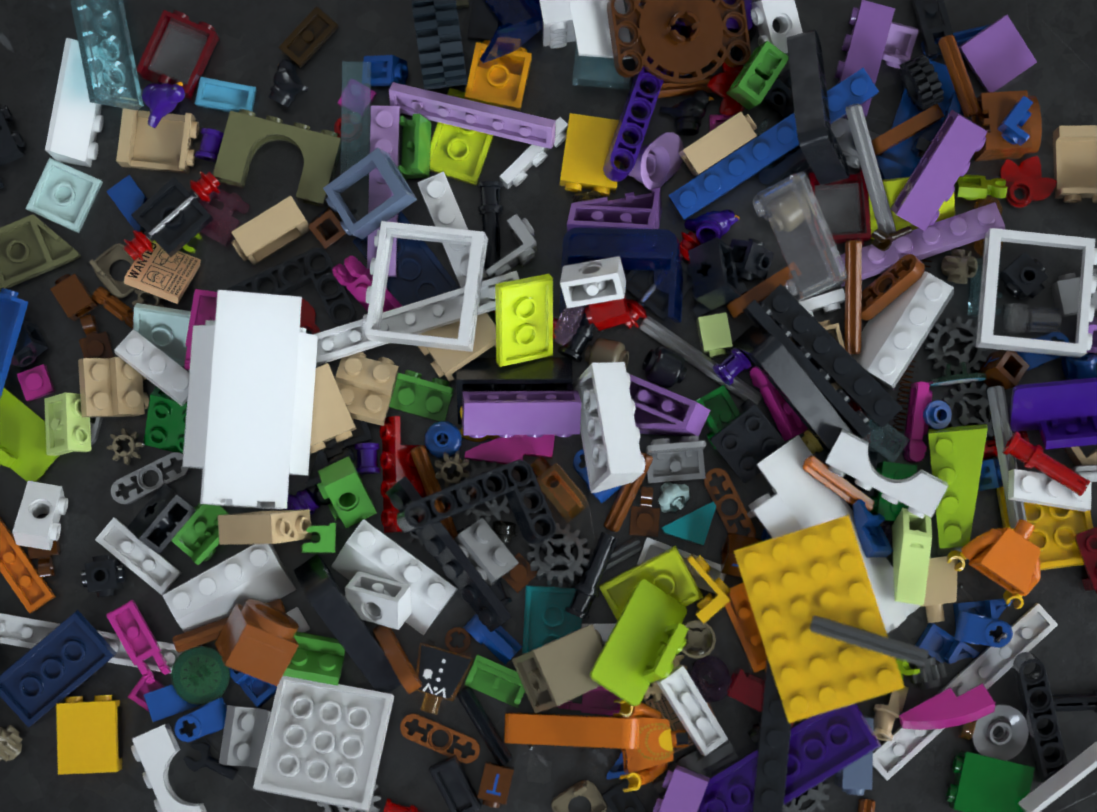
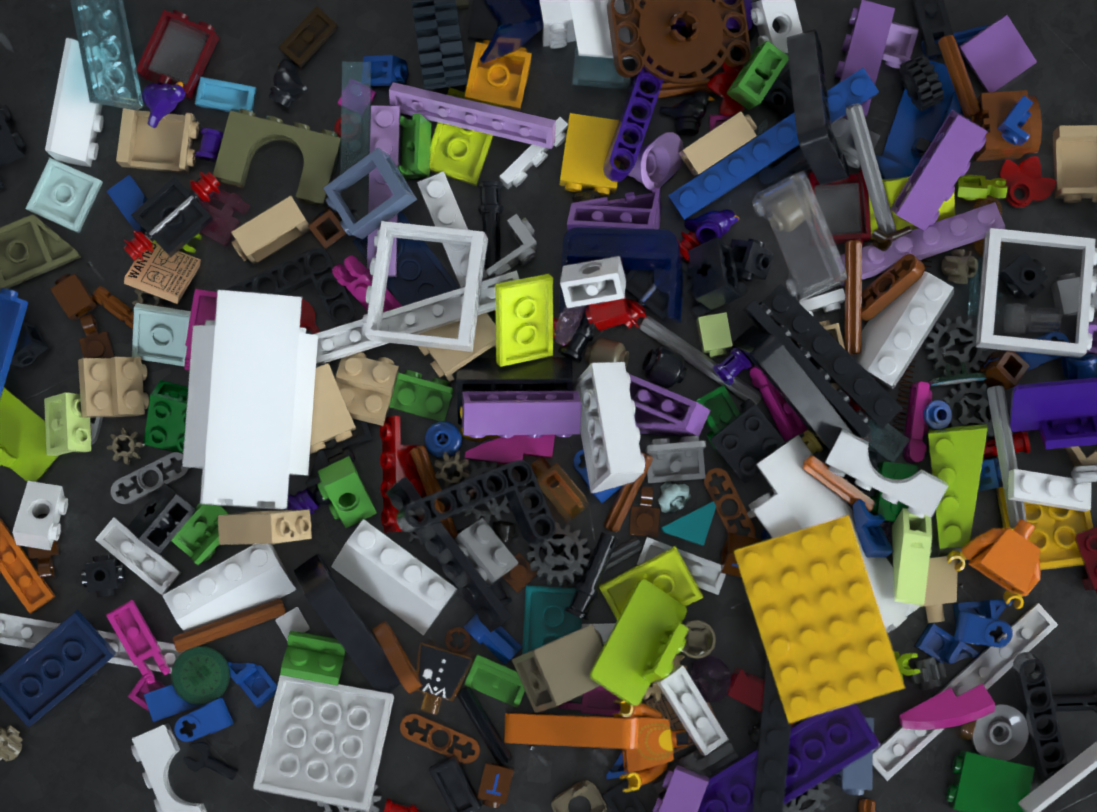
(36, 382): dark pink plate -> none
(87, 735): yellow panel -> none
(102, 270): dark tan piece -> none
(155, 366): white plate -> none
(244, 735): light grey bracket -> none
(258, 641): dark orange piece -> none
(326, 540): bright green hinge -> none
(367, 458): dark purple bush -> none
(379, 599): white brick -> none
(709, 604): yellow bracket -> none
(746, 627): orange plate -> none
(759, 292): dark orange beam -> none
(869, 640): dark grey axle -> none
(886, 714): tan connector -> none
(907, 129): dark orange beam -> none
(1034, 457): red pin -> none

